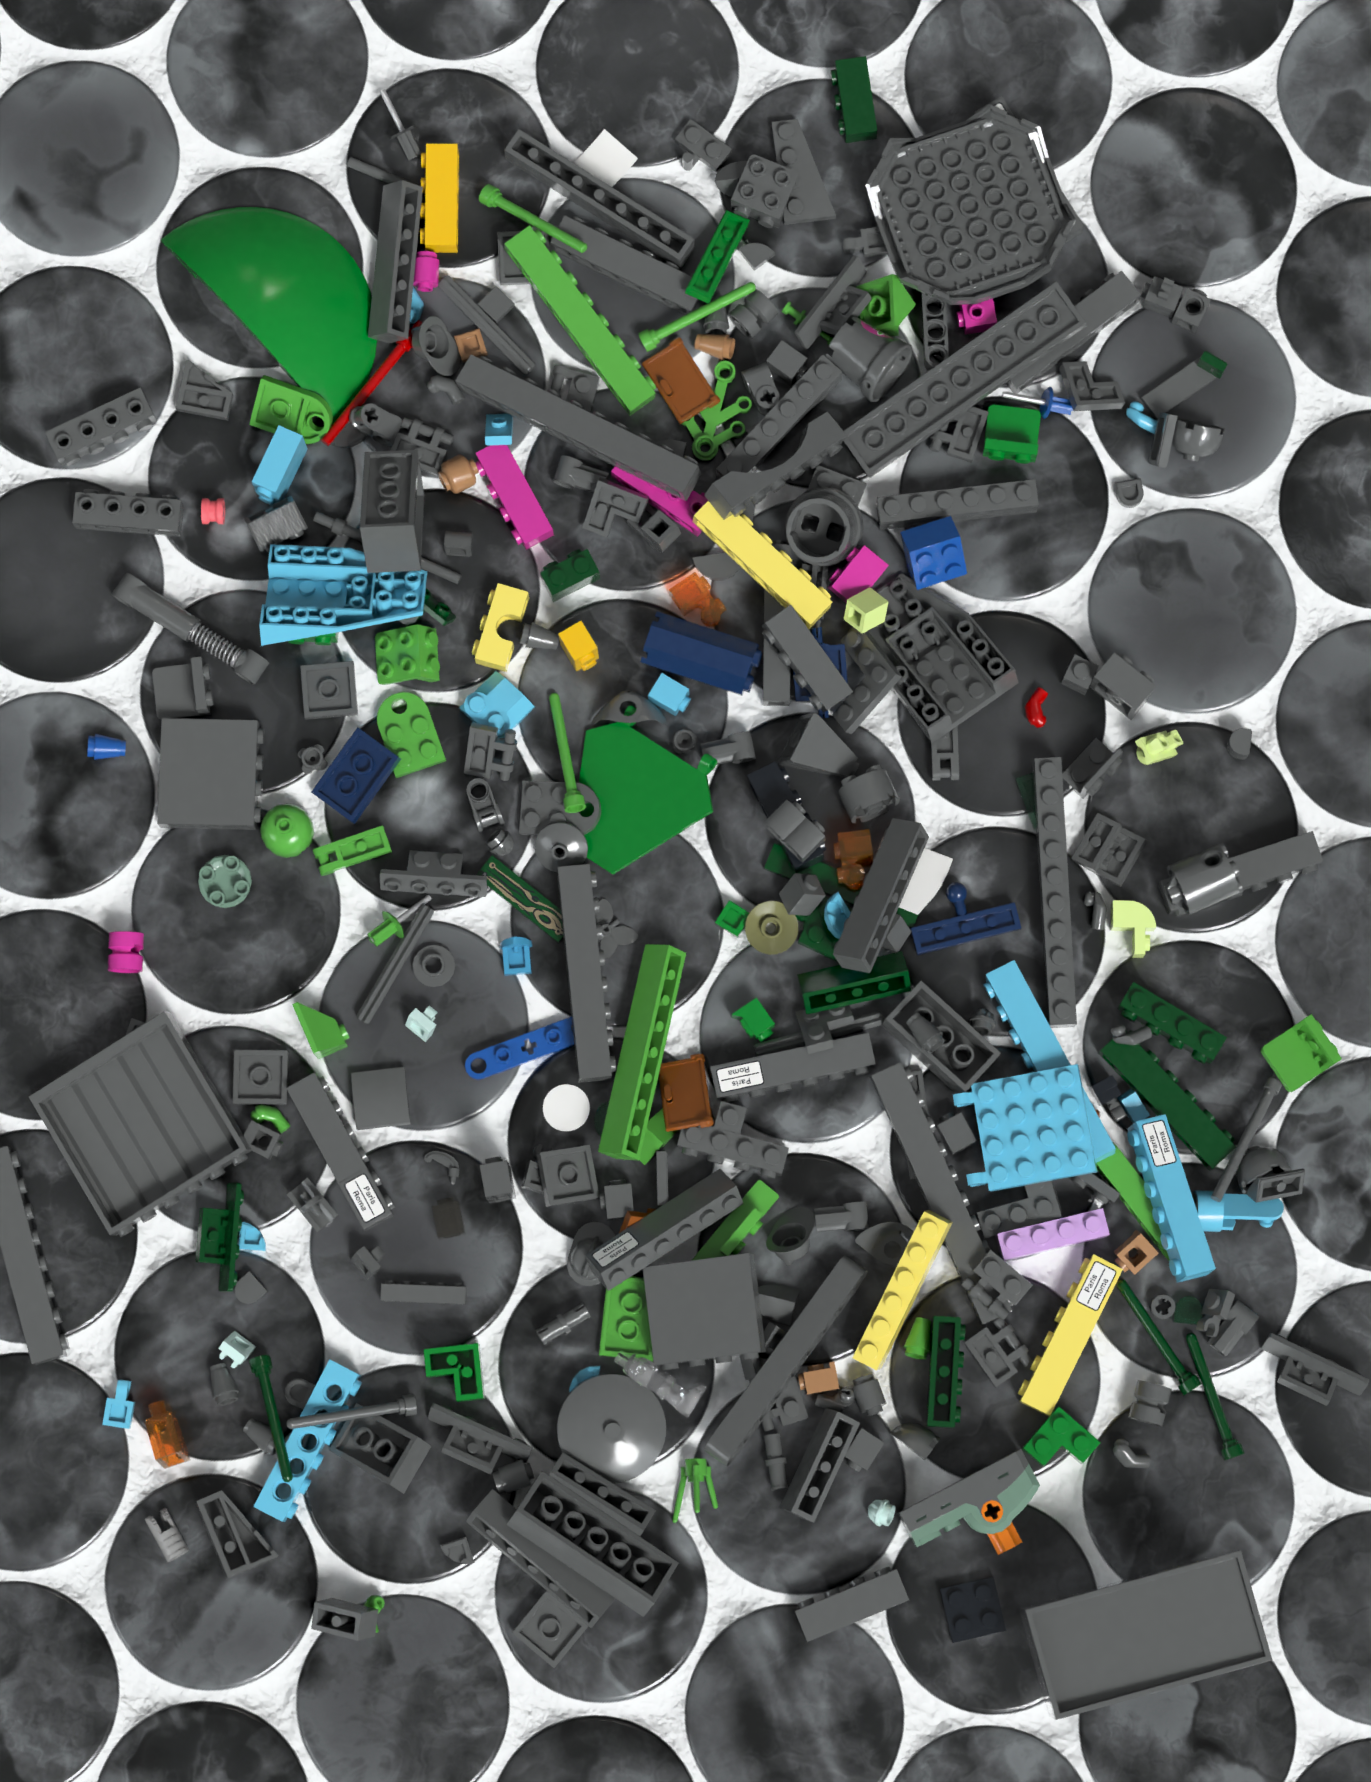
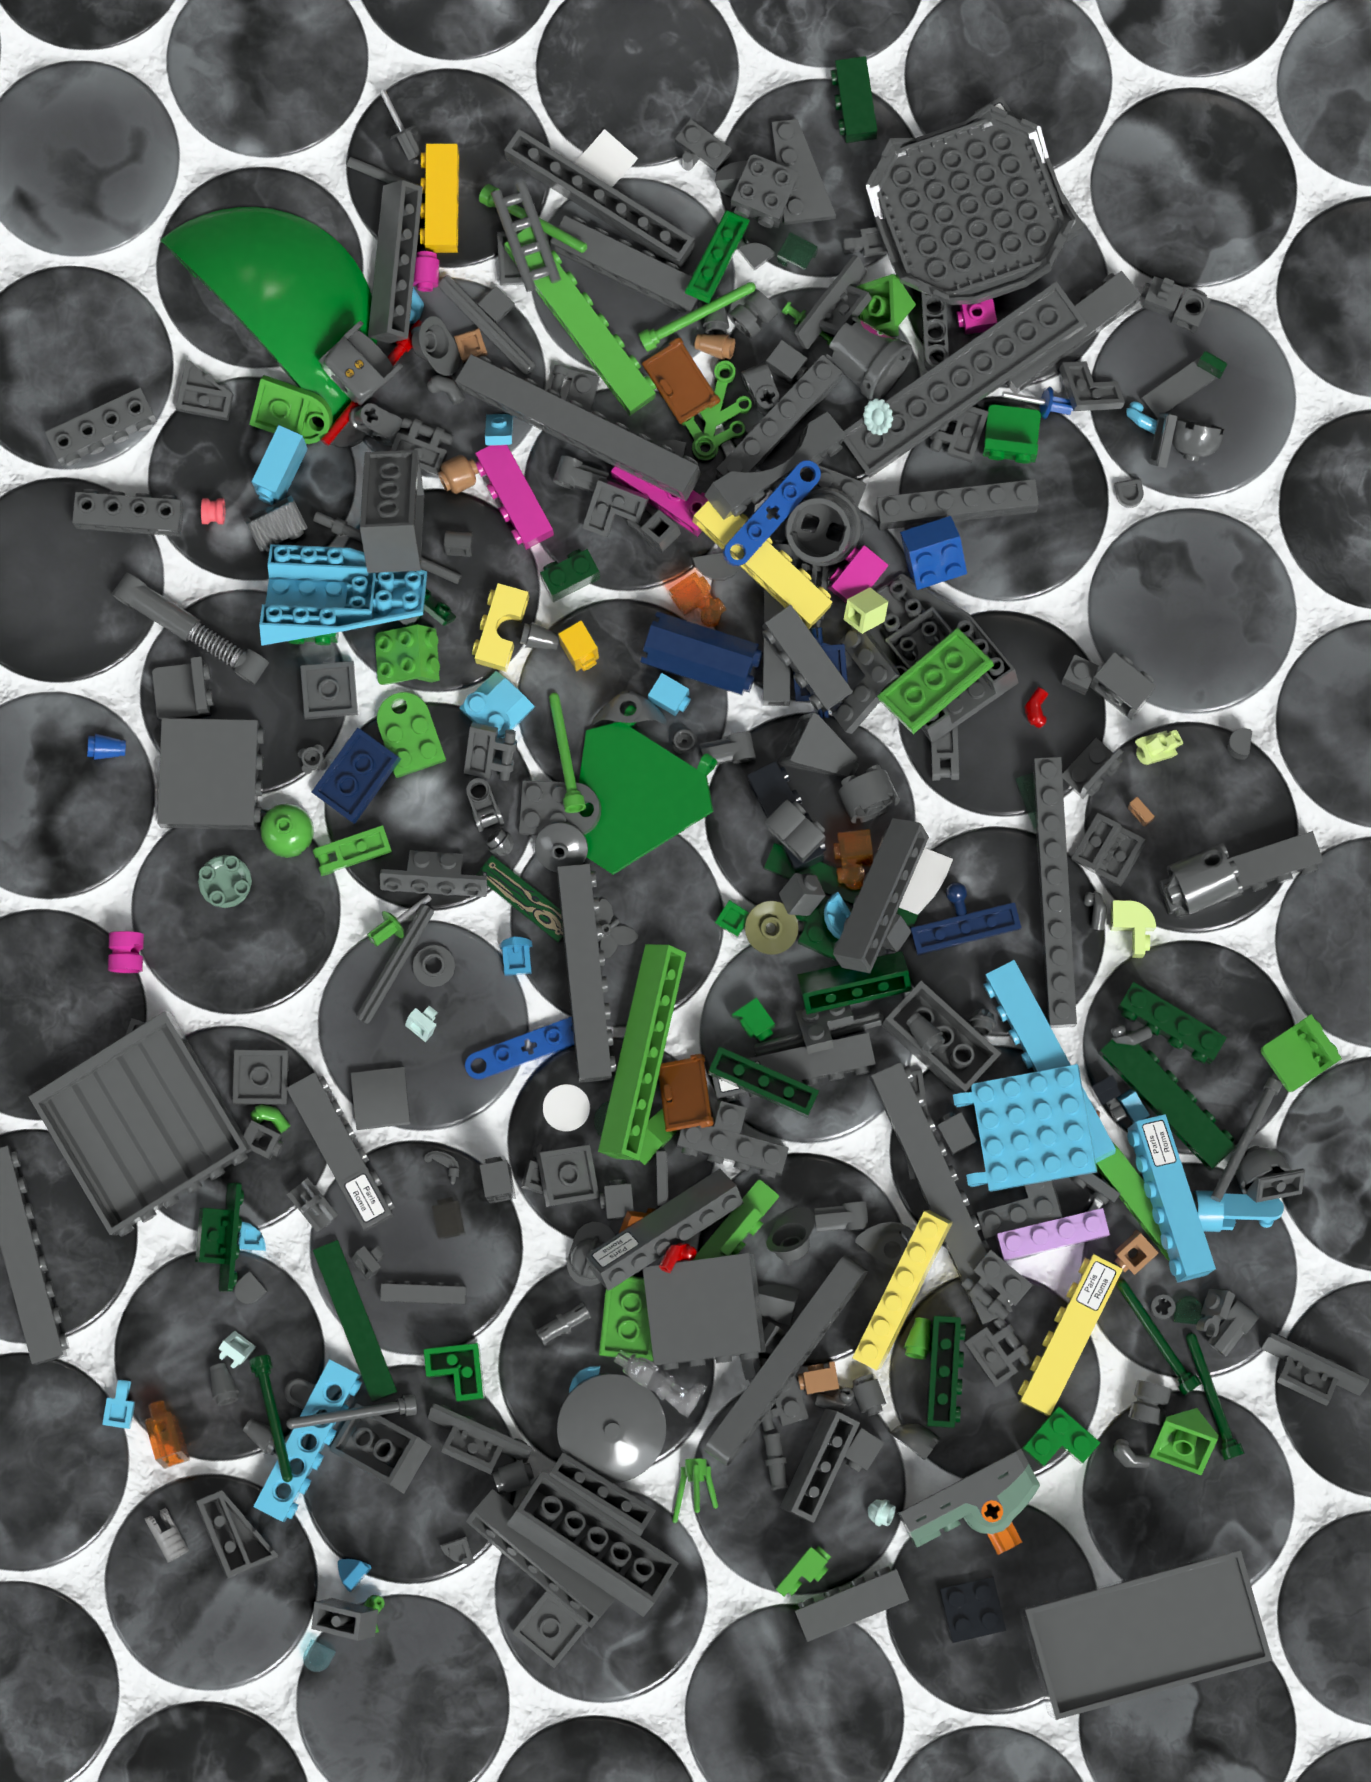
(317, 1656): none -> clear light blue tile
(321, 1031): bright green slope -> none
(352, 1572): none -> dark azure tile
(355, 1320): none -> dark green tile
(358, 365): none -> dark grey piece
(519, 252): none -> dark grey bar
(676, 1253): none -> red arm
(758, 526): none -> blue piece
(763, 1082): none -> dark green brick
(796, 251): none -> clear green panel
(809, 1566): none -> bright green plate
(878, 416): none -> light aqua piece
(935, 680): none -> bright green tile
(1140, 812): none -> medium nougat tile
(1185, 1441): none -> bright green slope

